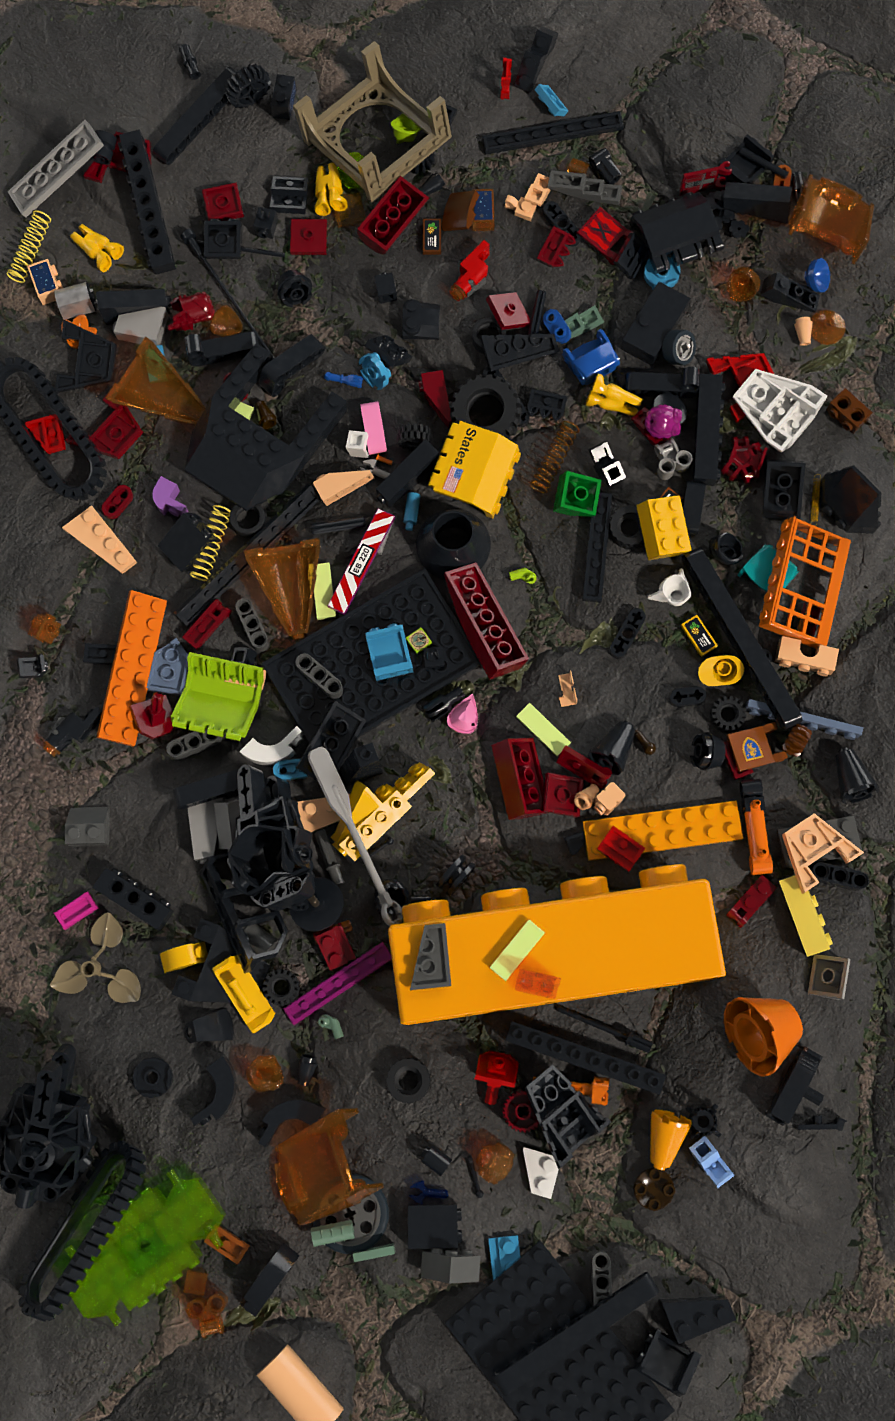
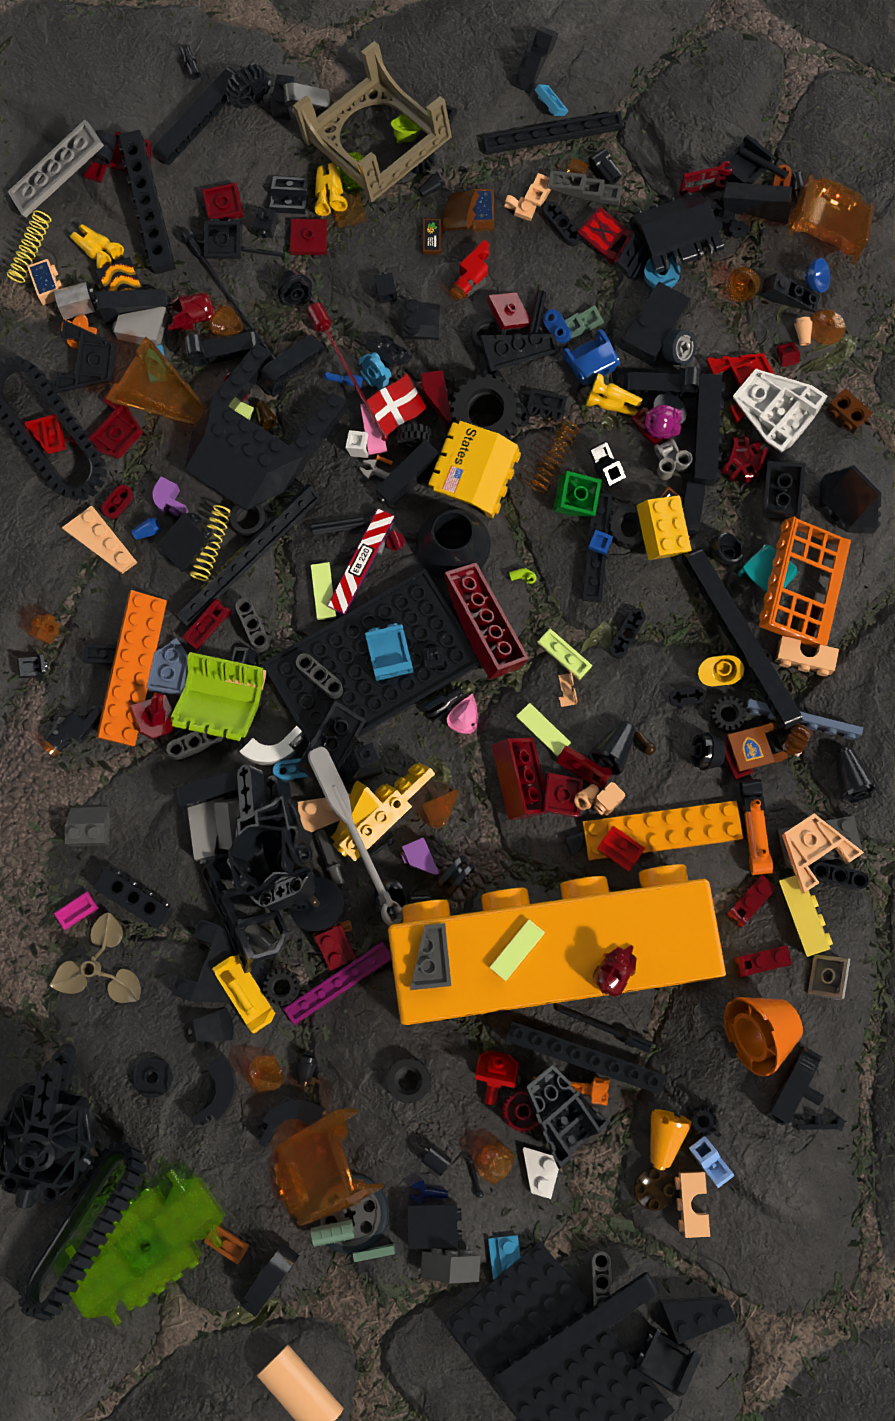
(119, 276): none -> slope
(146, 529): none -> blue cone
(183, 956): yellow brick -> none
(195, 1282): clear orange tile -> none
(210, 1314): clear orange piece -> none
(288, 581): clear orange cone -> none
(294, 92): none -> dark grey beam
(331, 1023): sand green arm -> none
(337, 485): light nougat slope -> none
(390, 405): none -> flag
(391, 216): dark red brick -> none
(395, 541): none -> dark red plate
(411, 510): dark azure cylinder -> none
(418, 640): tile -> none
(419, 857): none -> medium lavender slope
(440, 809): none -> clear orange slope
(506, 78): red piece -> none
(537, 984): clear orange bracket -> none
(555, 247): dark red plate -> none
(564, 654): none -> yellowish green tile
(600, 542): none -> blue plate
(615, 971): none -> dark red helmet
(673, 590): white piece -> none
(689, 1185): none -> light nougat arch
(699, 635): tile -> none
(763, 961): none -> dark red plate
(788, 354): none -> dark red slope
(815, 494): yellow piece -> none

